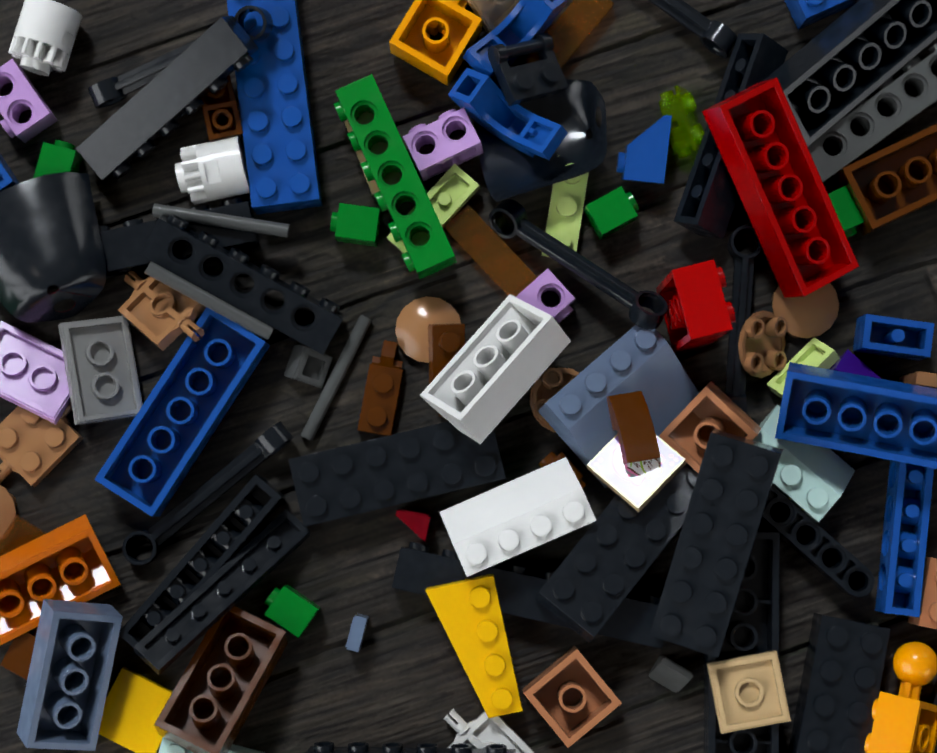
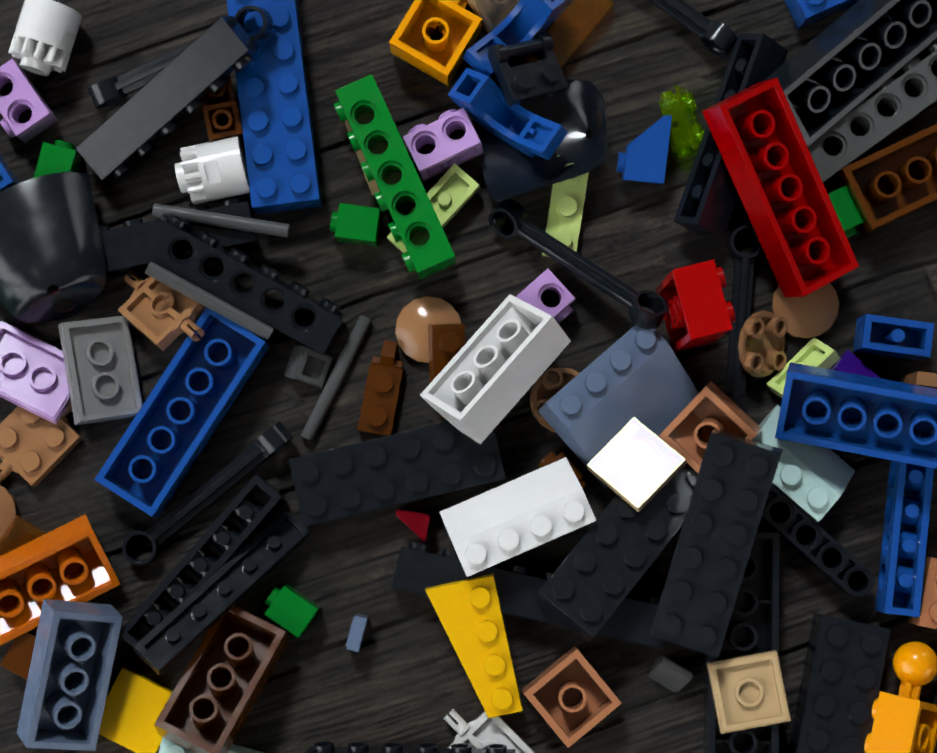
(490, 252): clear orange tile -> none
(611, 212): green brick -> none
(634, 427): reddish brown slope -> none

